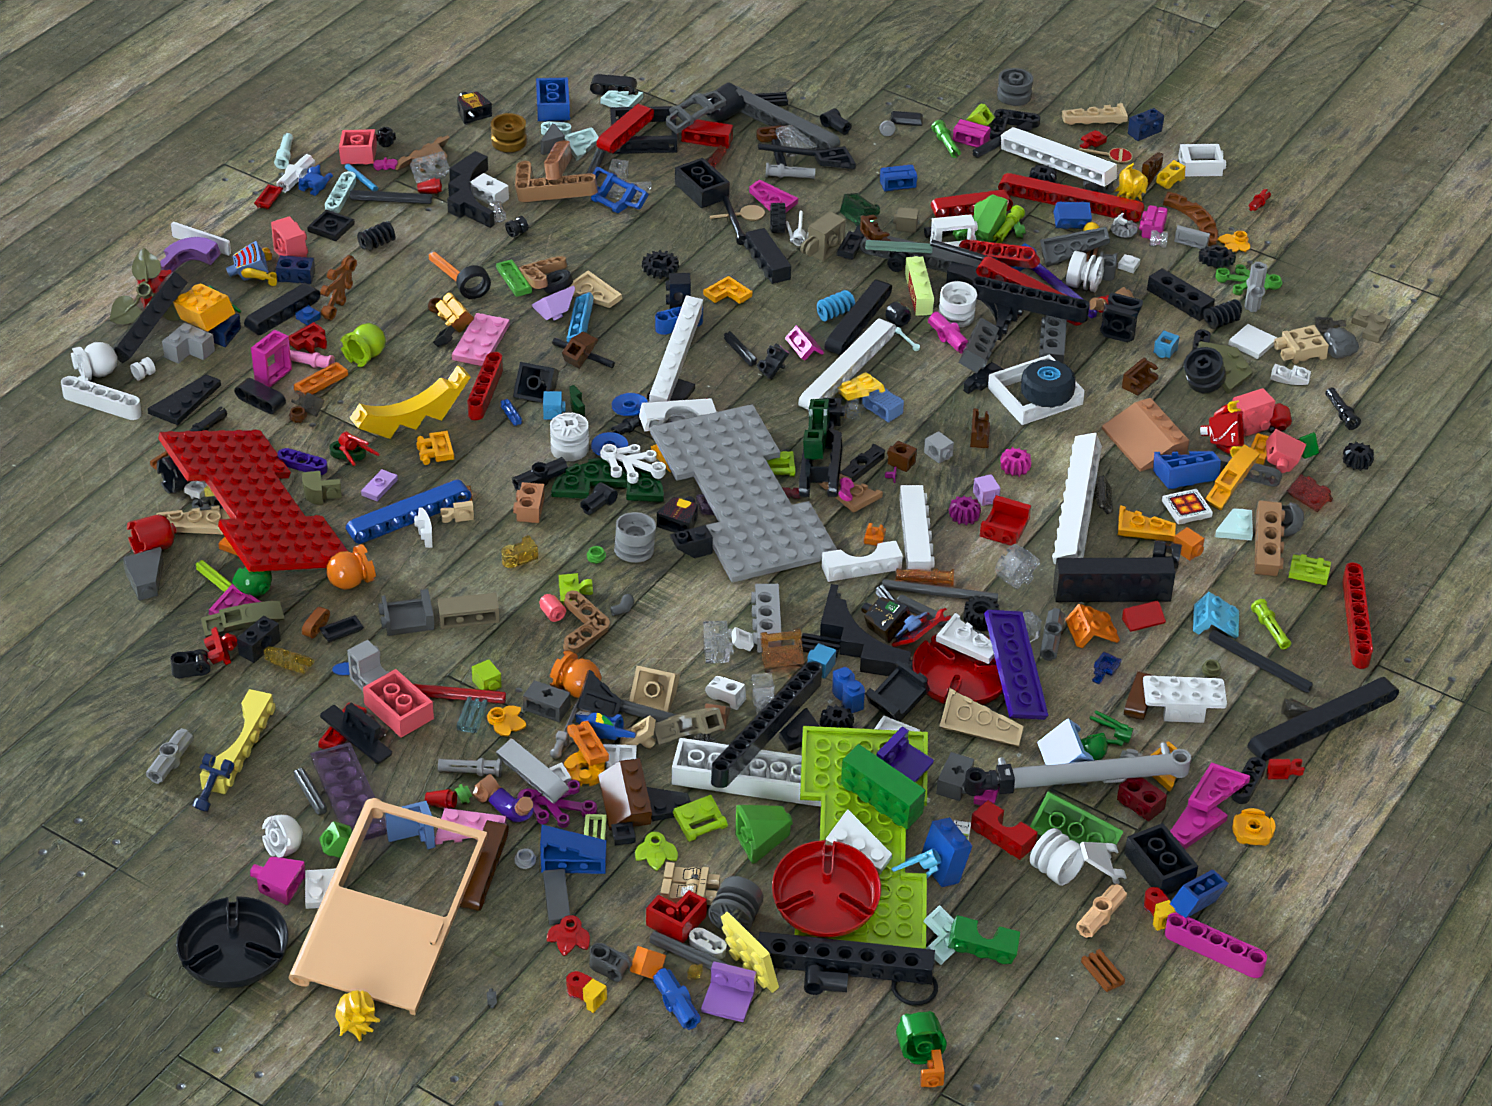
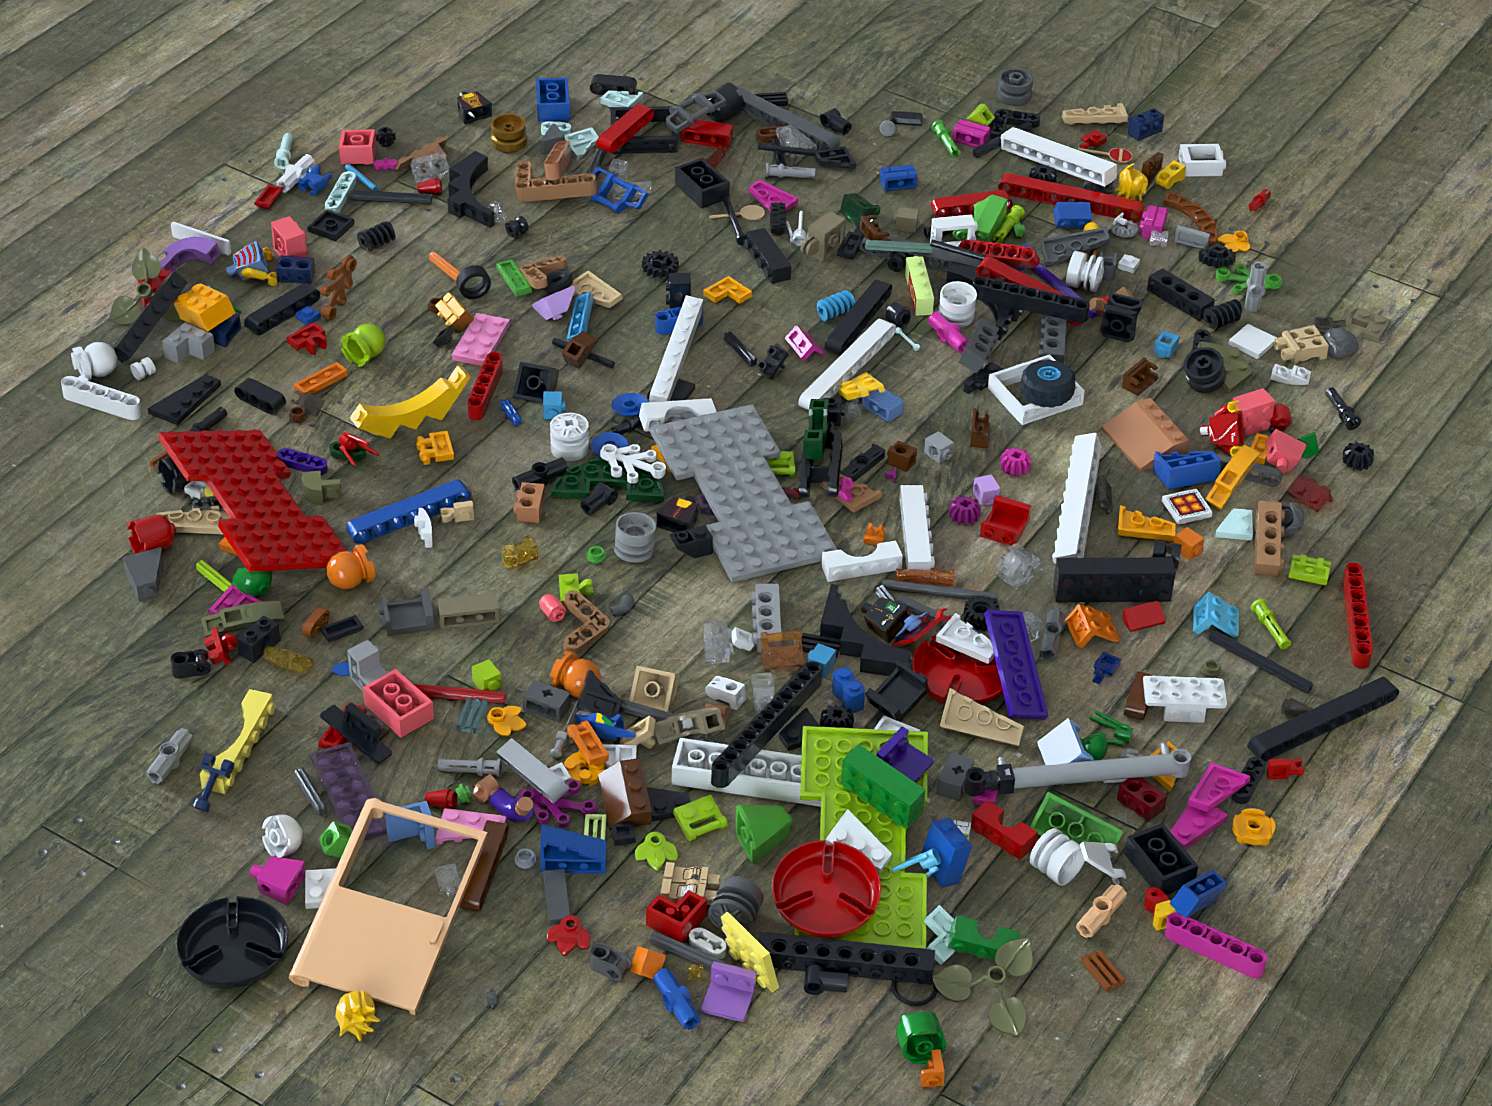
(276, 344): dark pink window -> none
(315, 360): bright pink pin -> none
(379, 485): lavender plate -> none
(447, 879): none -> clear bracket
(489, 189): white brick -> none
(576, 401): dark green slope -> none
(586, 989): leg -> none
(1006, 1015): none -> olive plant

